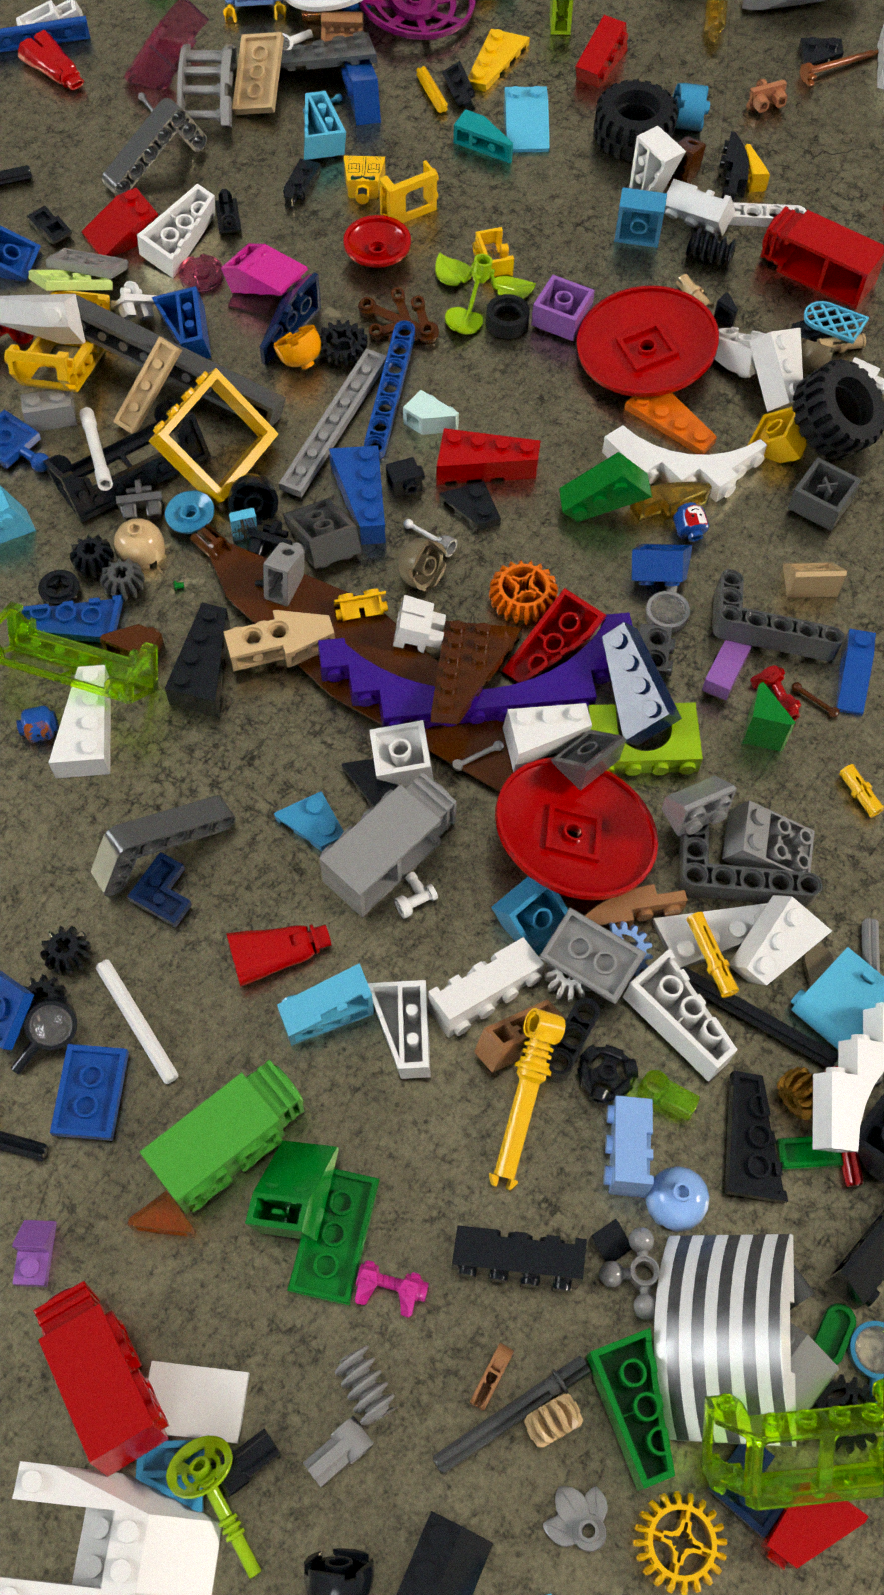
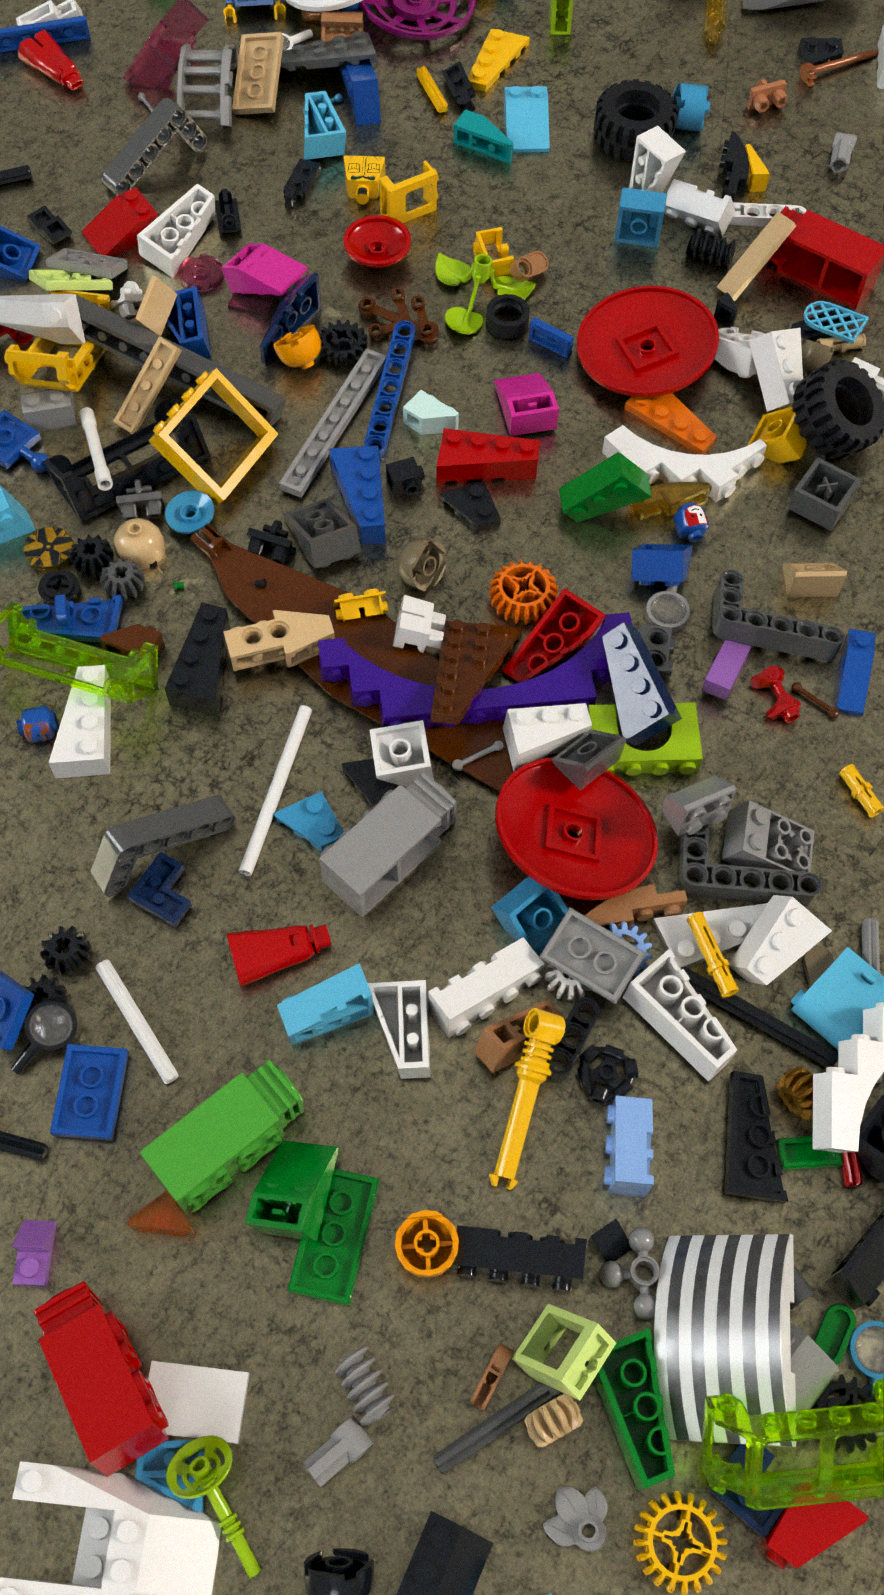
(48, 549): none -> tile
(62, 610): none -> blue tile
(155, 306): none -> tan slope
(240, 523): medium azure tile -> none
(247, 1461): black piece -> none
(256, 493): black cylinder -> none
(275, 791): none -> white piece
(284, 562): light grey torso -> none
(410, 1289): dark pink piece -> none
(422, 894): white piece -> none
(426, 1244): none -> light orange cylinder
(447, 541): hinge -> none
(527, 404): none -> dark pink slope
(533, 264): none -> medium nougat piece
(550, 337): none -> blue tile
(562, 307): medium lavender brick -> none
(572, 1375): none -> yellowish green window
(602, 51): red wedge -> none
(671, 1095): clear neon green piece -> none
(678, 1199): light blue cylinder -> none
(691, 160): reddish brown torso -> none
(691, 288): tan pin -> none
(756, 255): none -> tan tile
(767, 721): green slope -> none
(842, 150): none -> light grey piece

